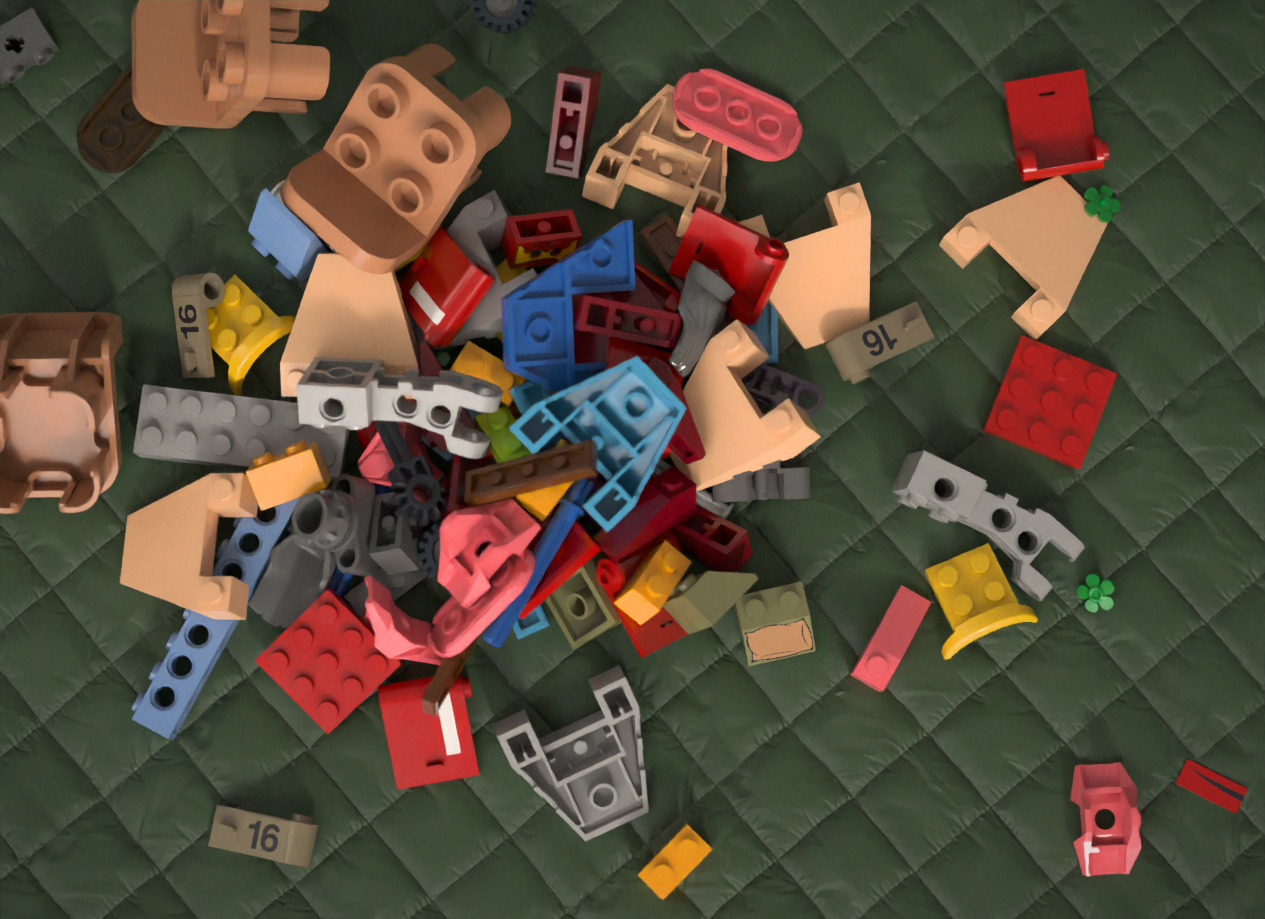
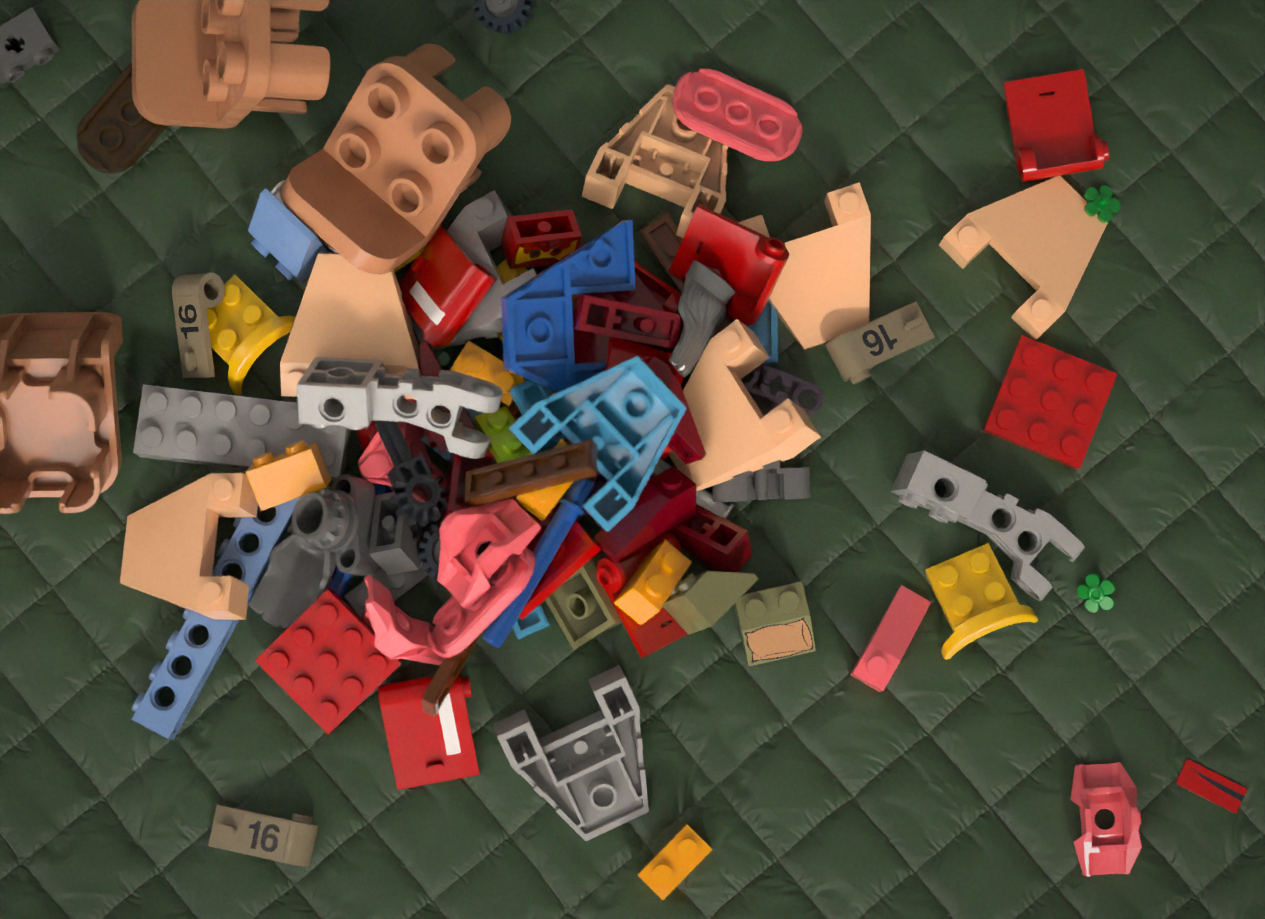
(572, 120): dark red slope -> none

